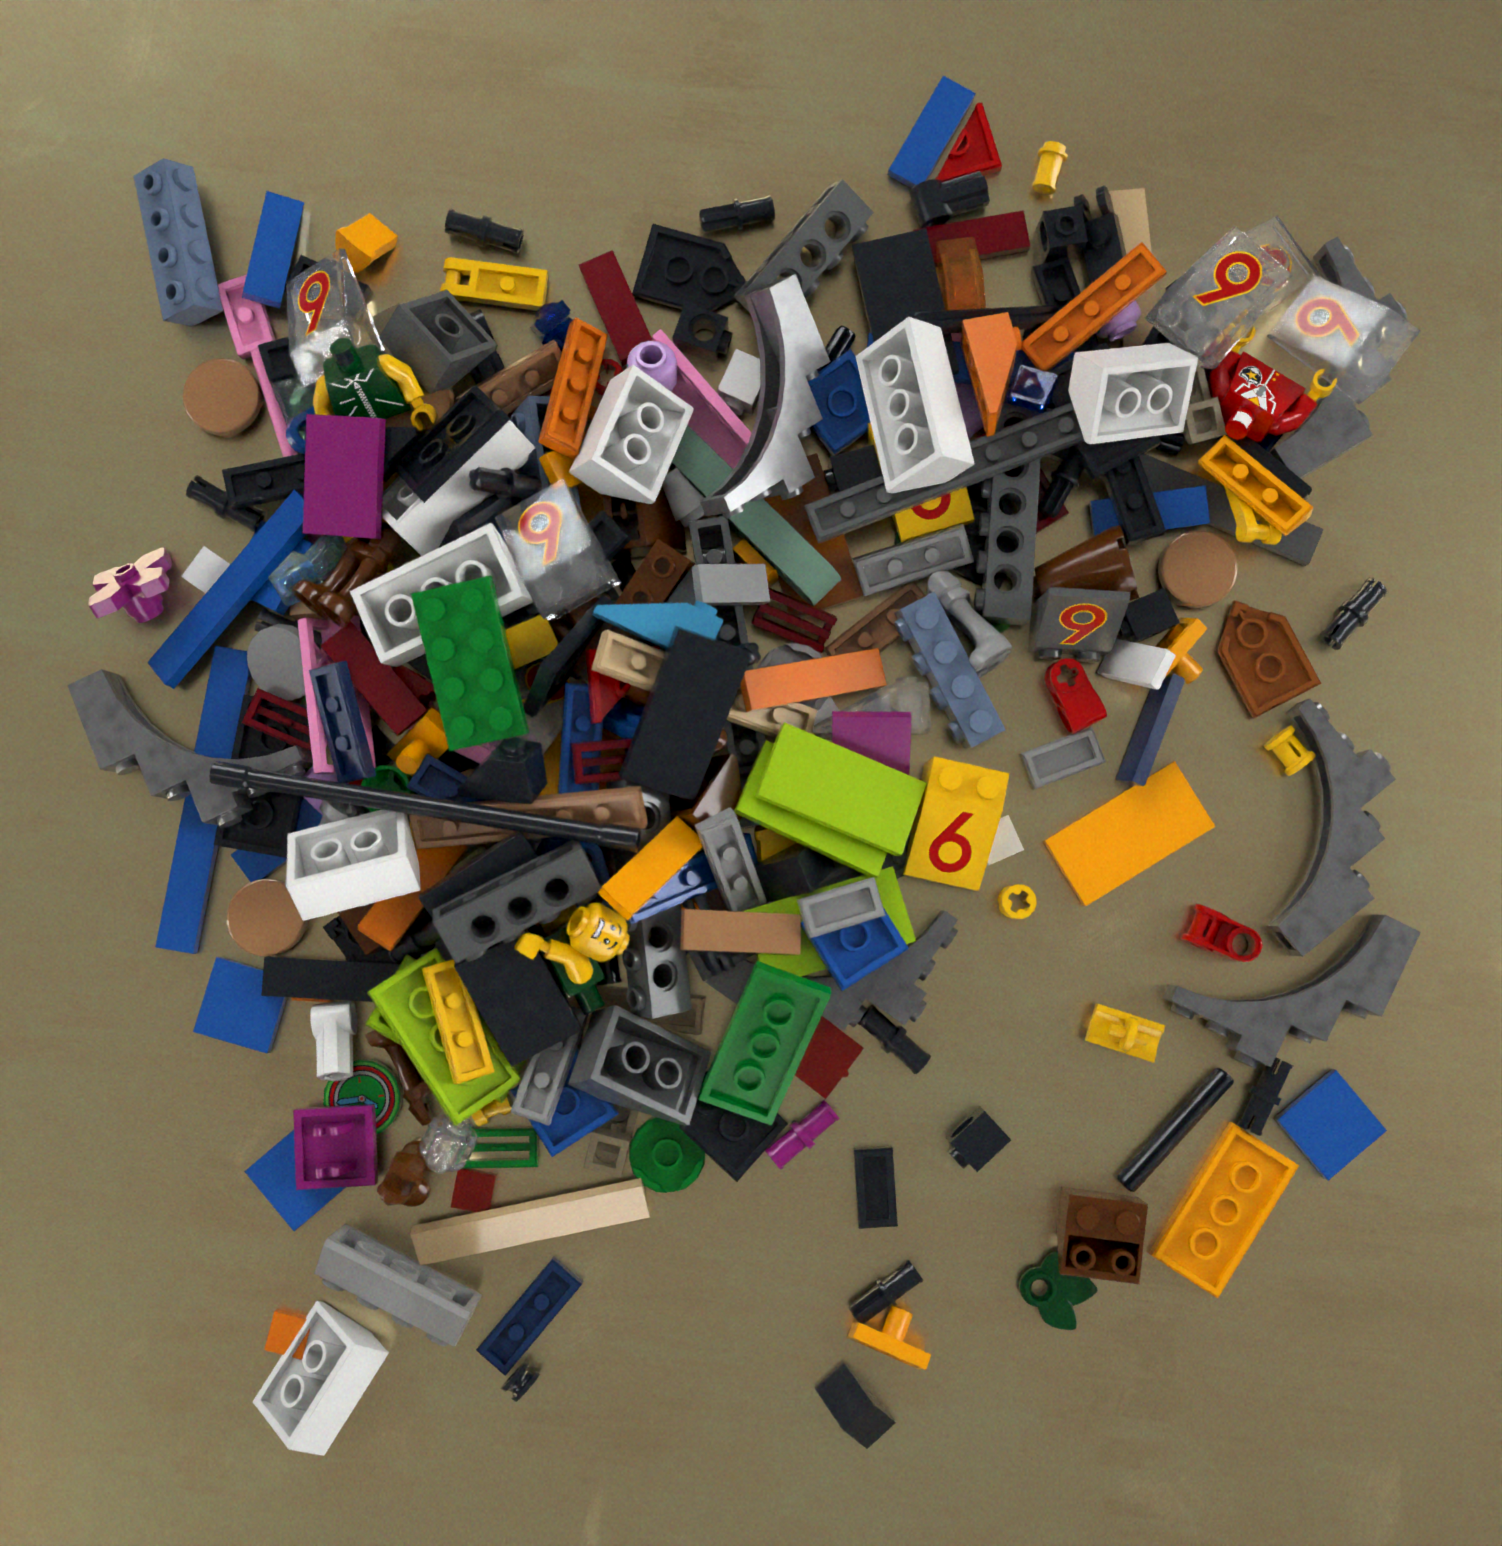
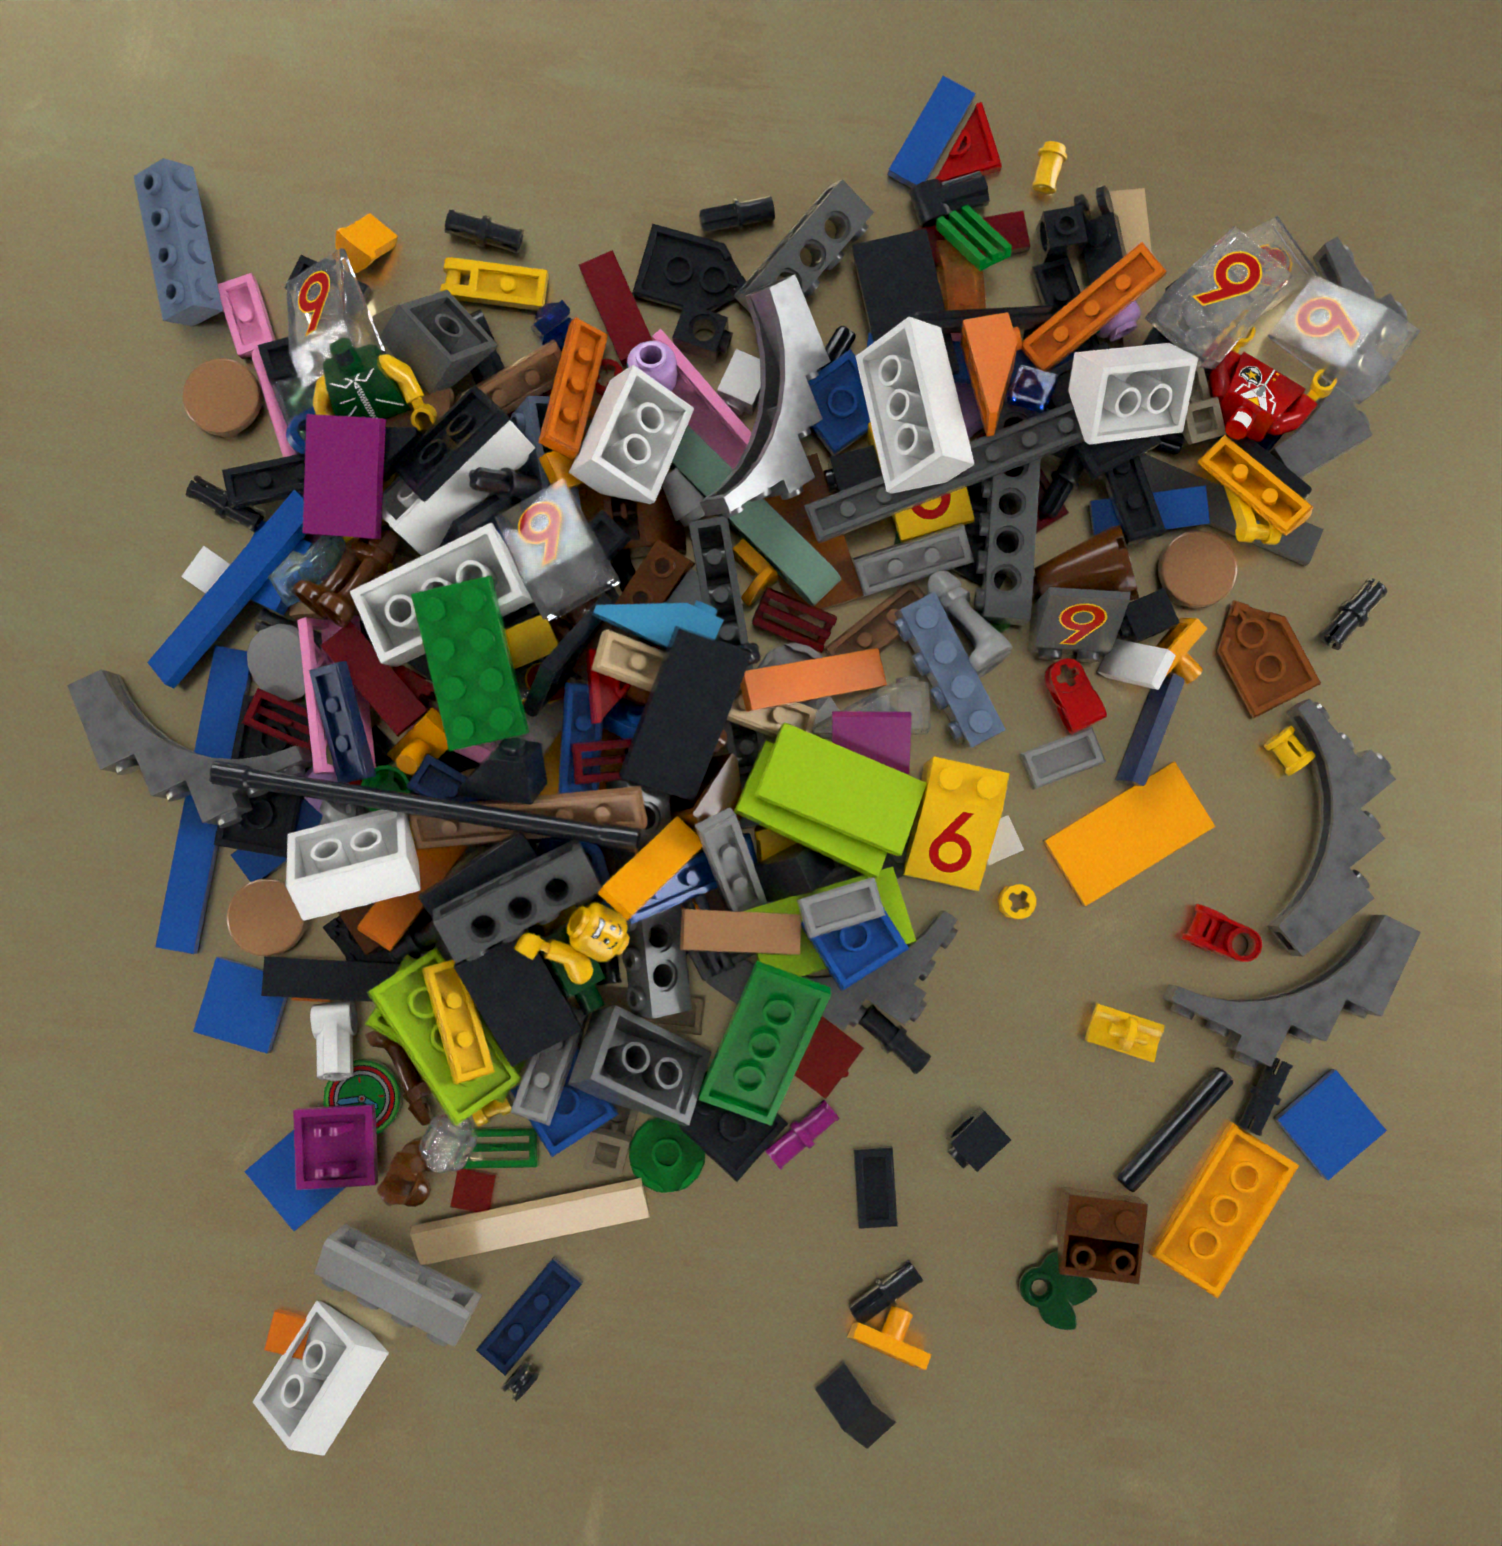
(133, 587): magenta plant -> none
(273, 250): blue tile -> none
(731, 584): light grey tile -> none
(979, 235): none -> green tile

